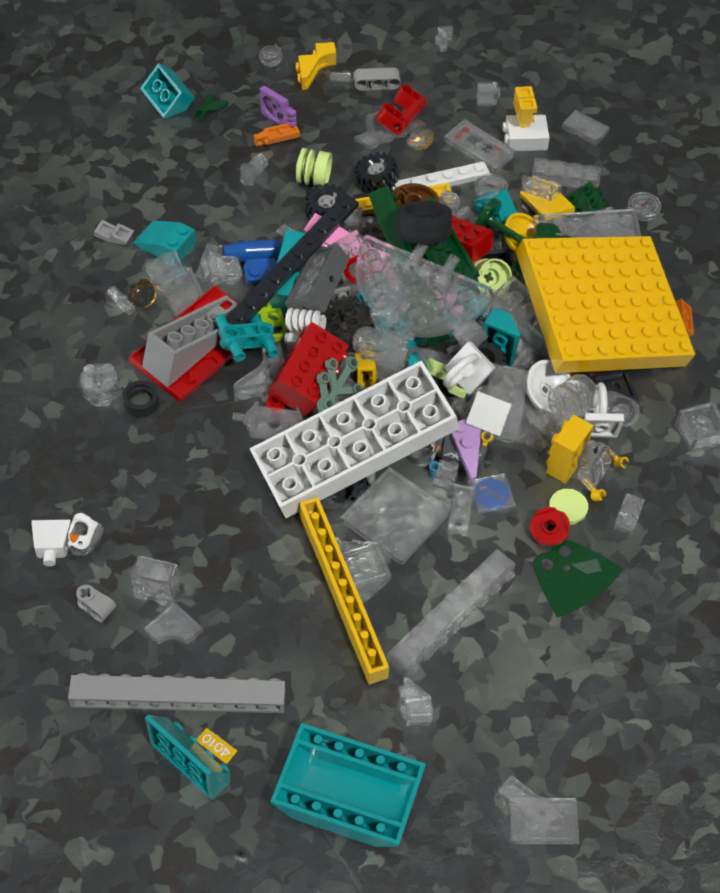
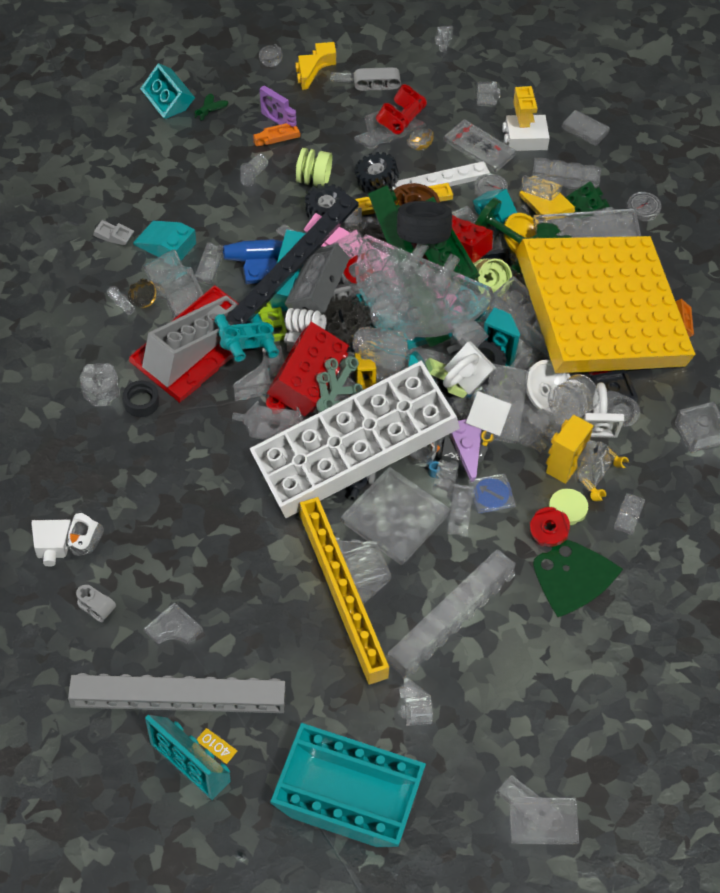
(155, 580): clear brick -> none
(220, 270): clear brick -> none
(452, 200): clear hat -> none
(587, 566): clear window -> none

